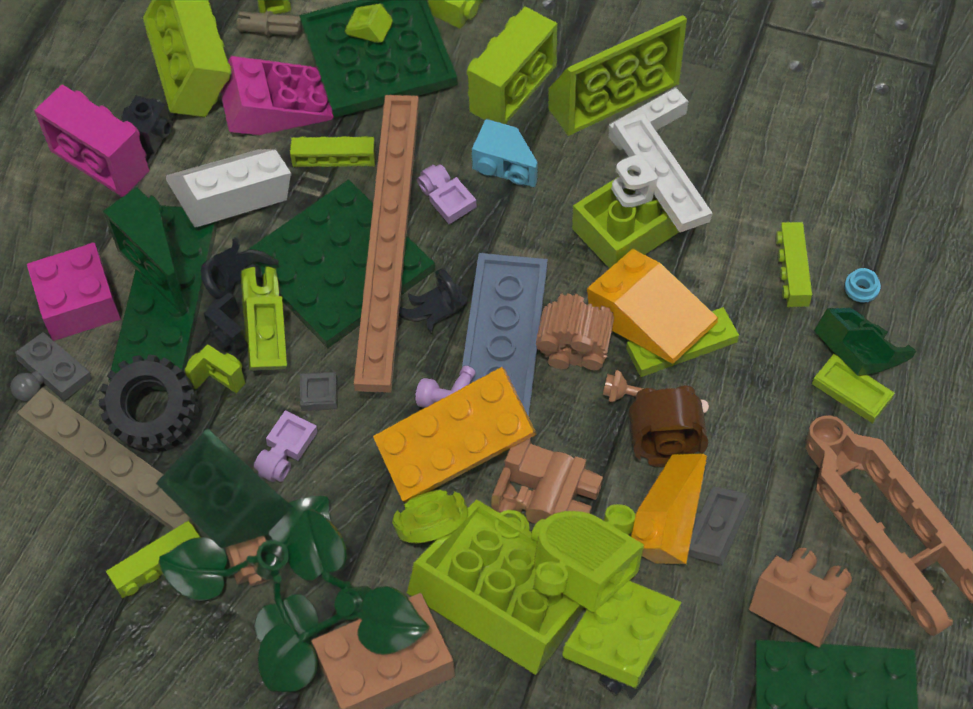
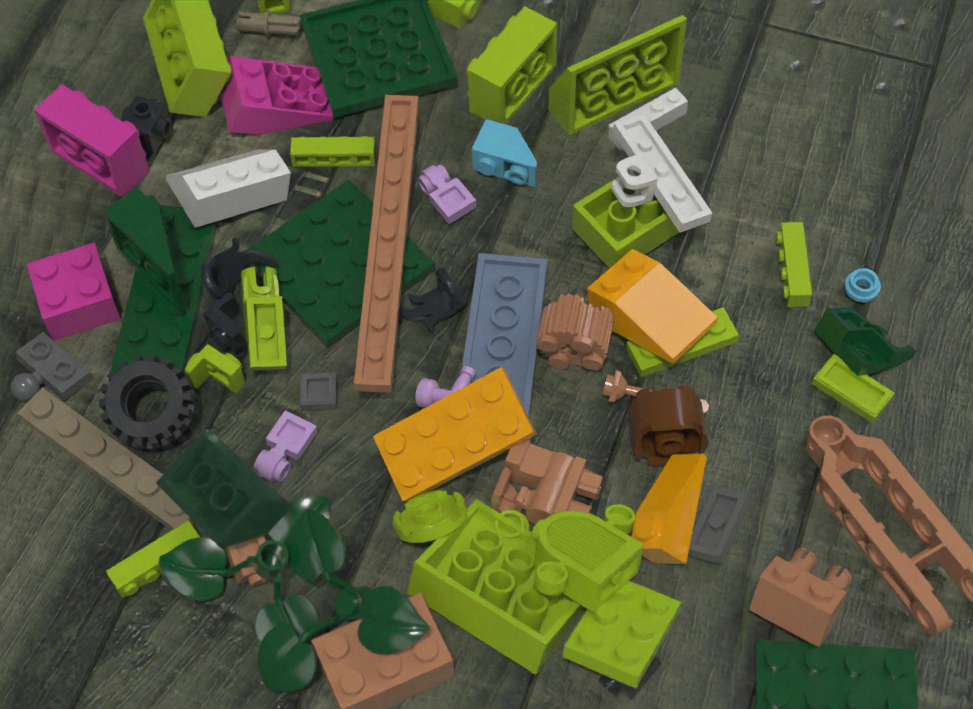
(369, 23): lime slope -> none

